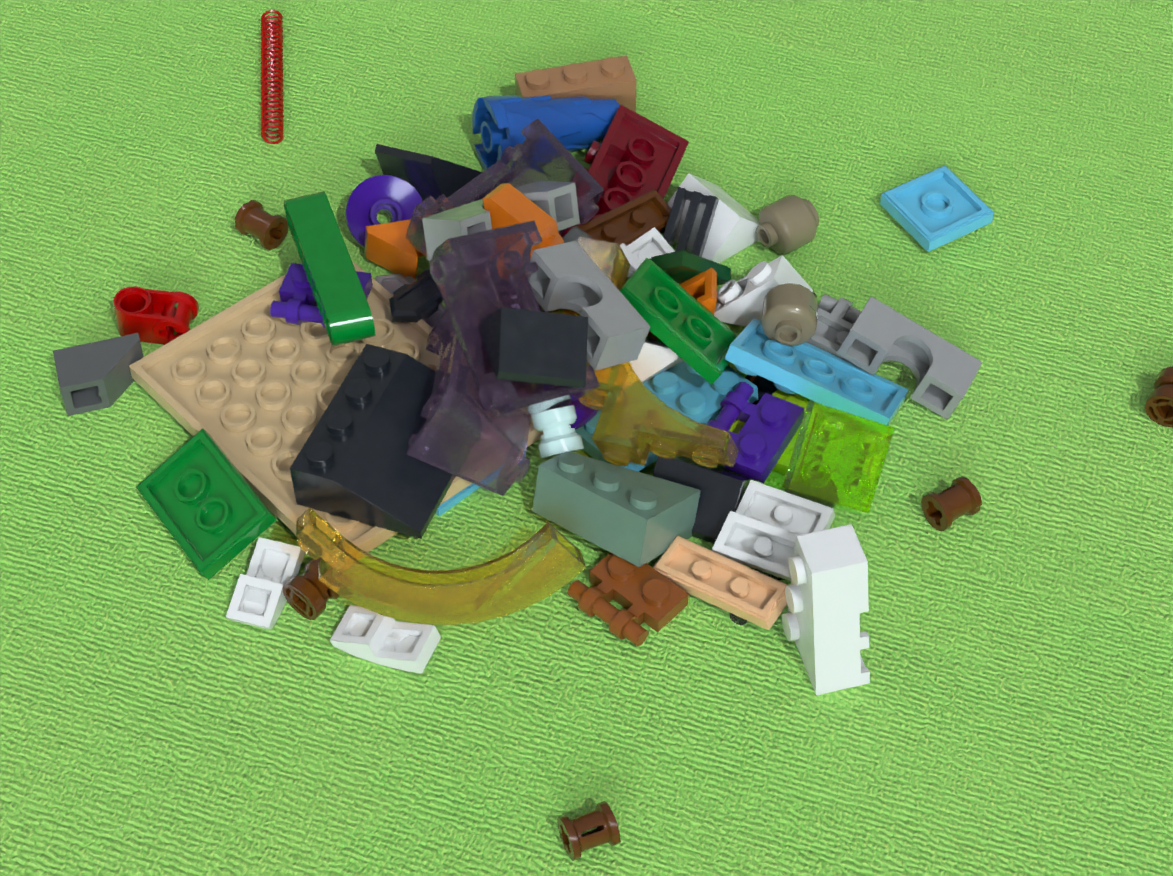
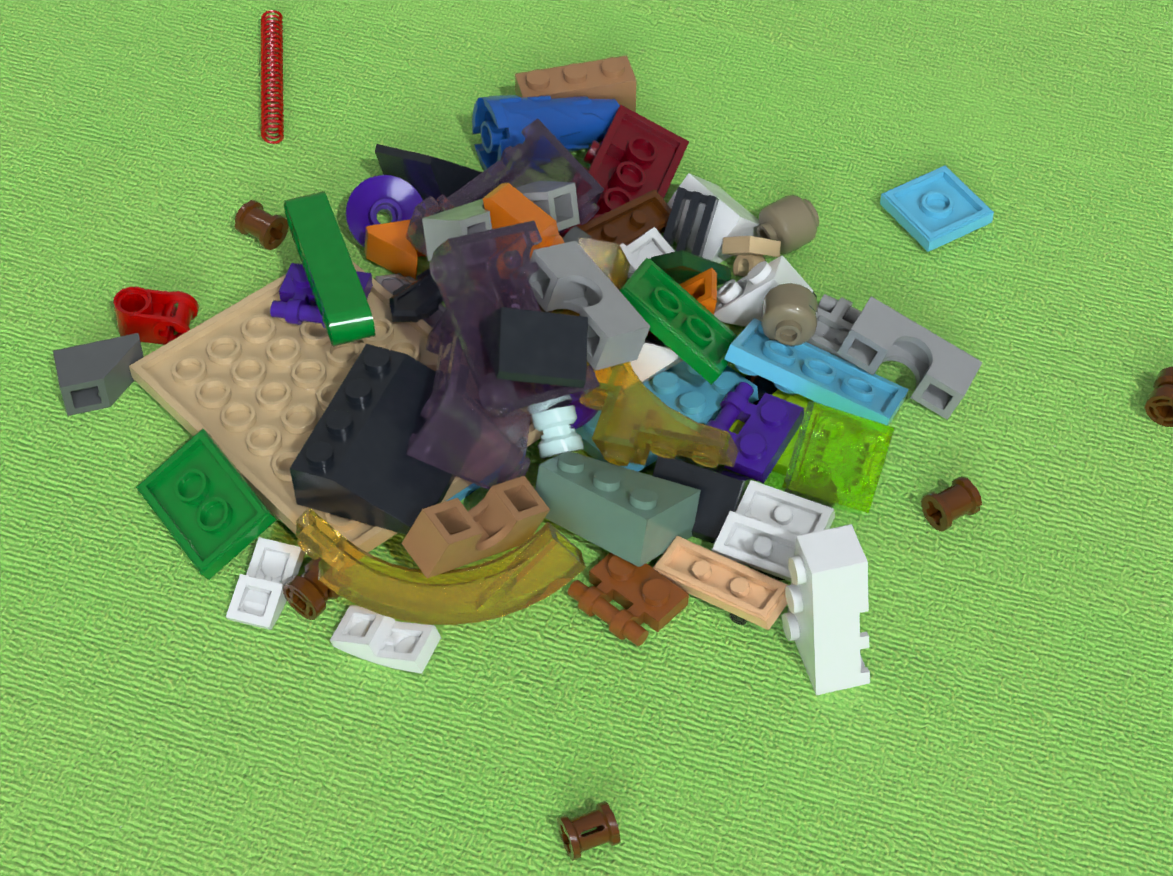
(452, 537): none -> medium nougat arch
(749, 252): none -> tan tile

